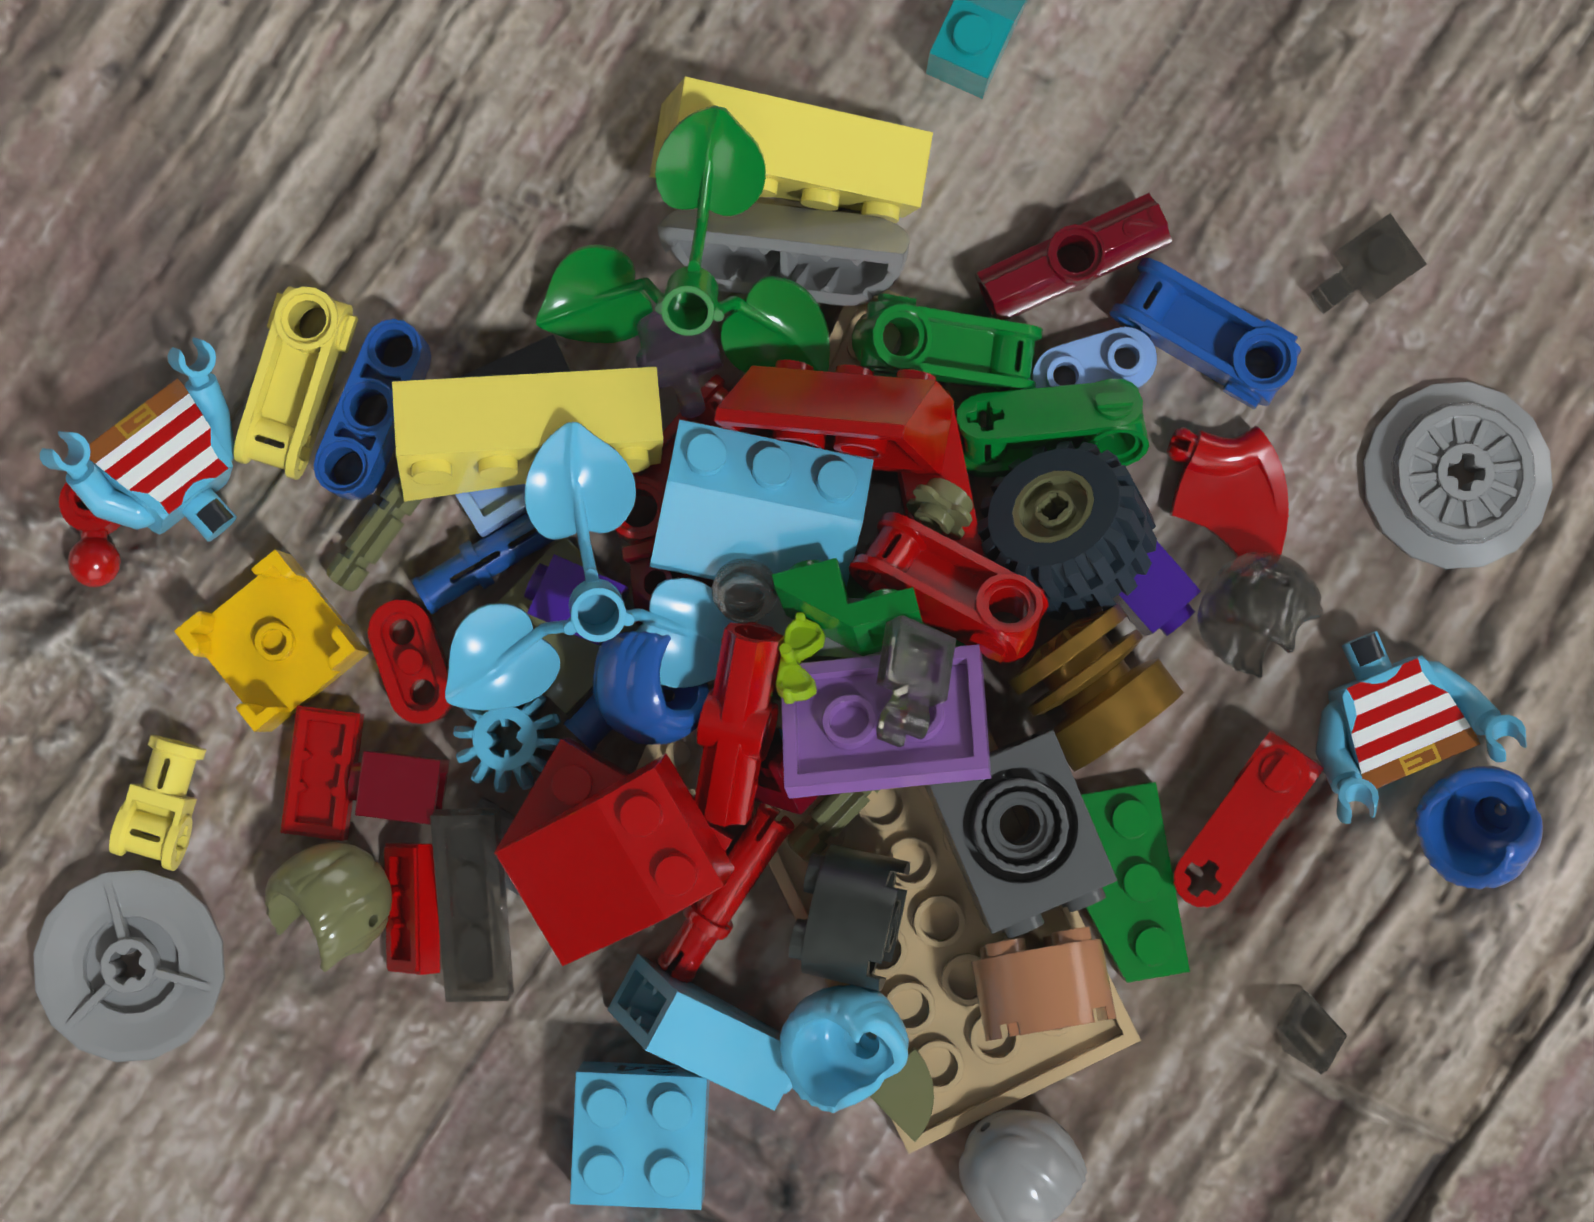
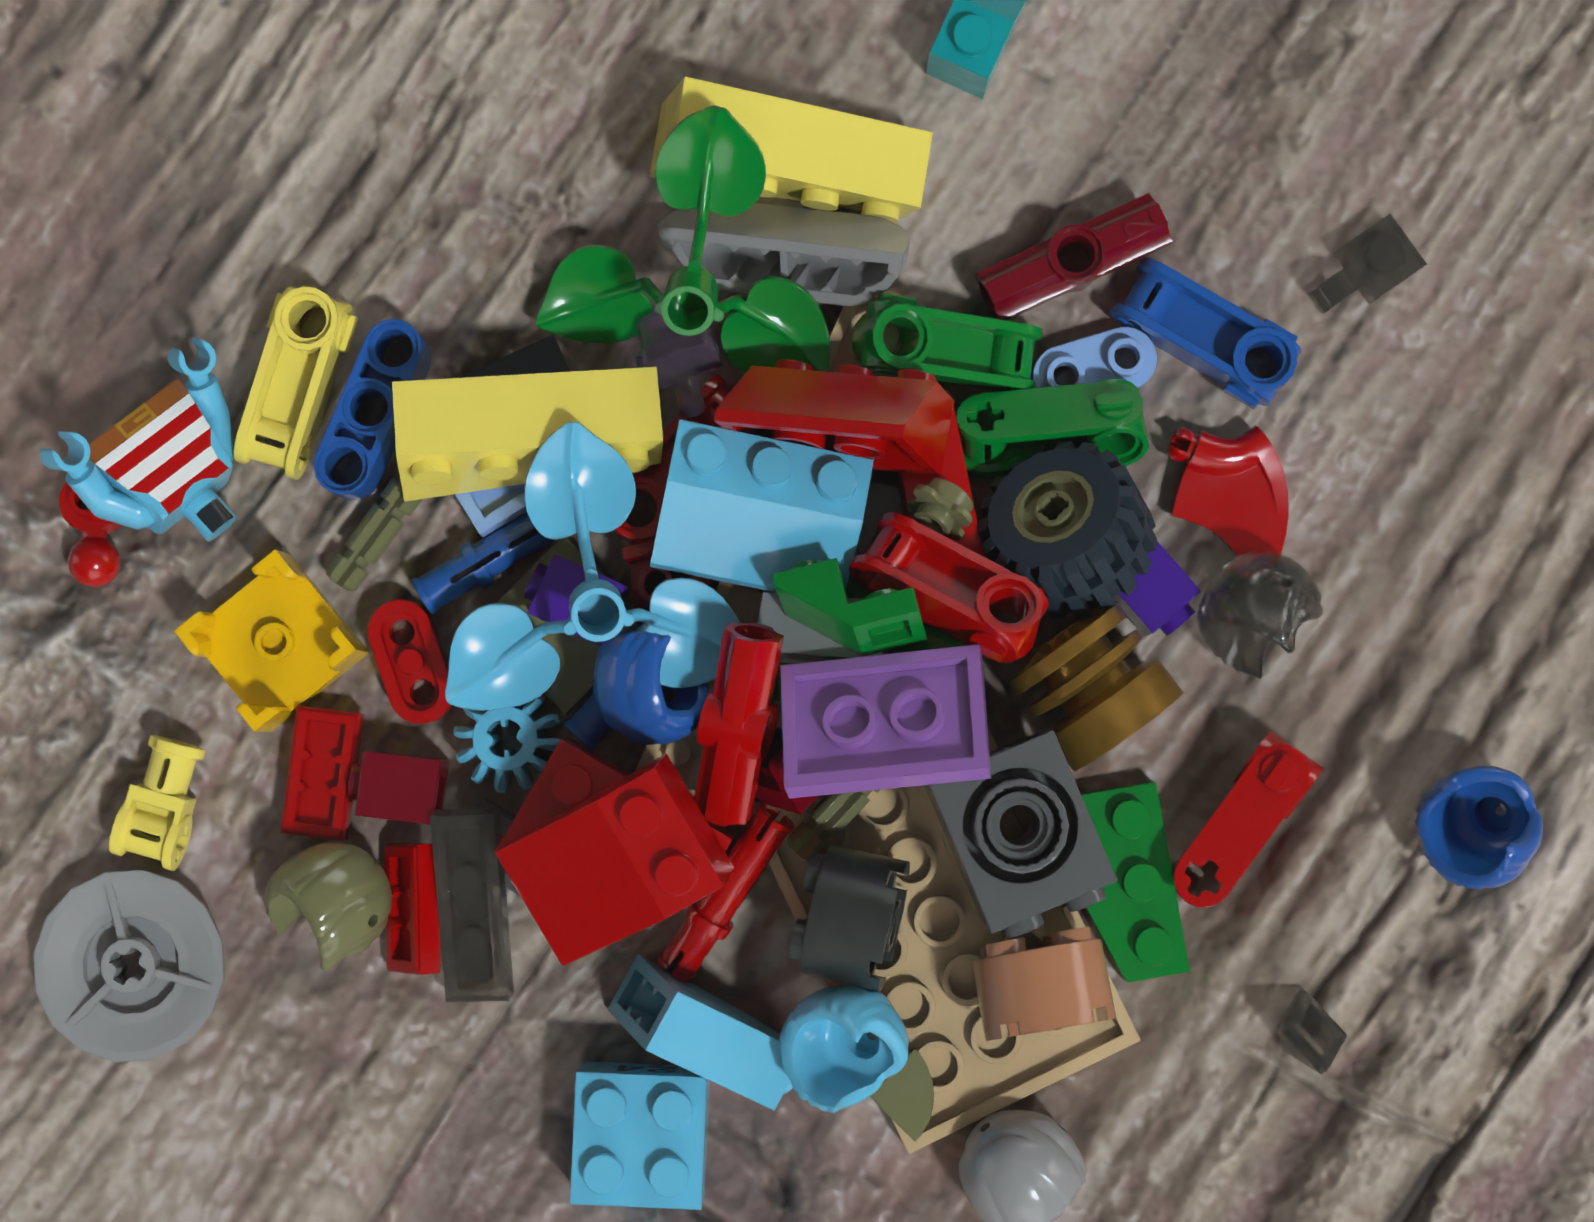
(744, 590): clear smoke plate -> none
(800, 642): lime piece -> none
(918, 670): clear smoke plate -> none
(1400, 723): torso -> none
(1422, 504): light grey piece -> none

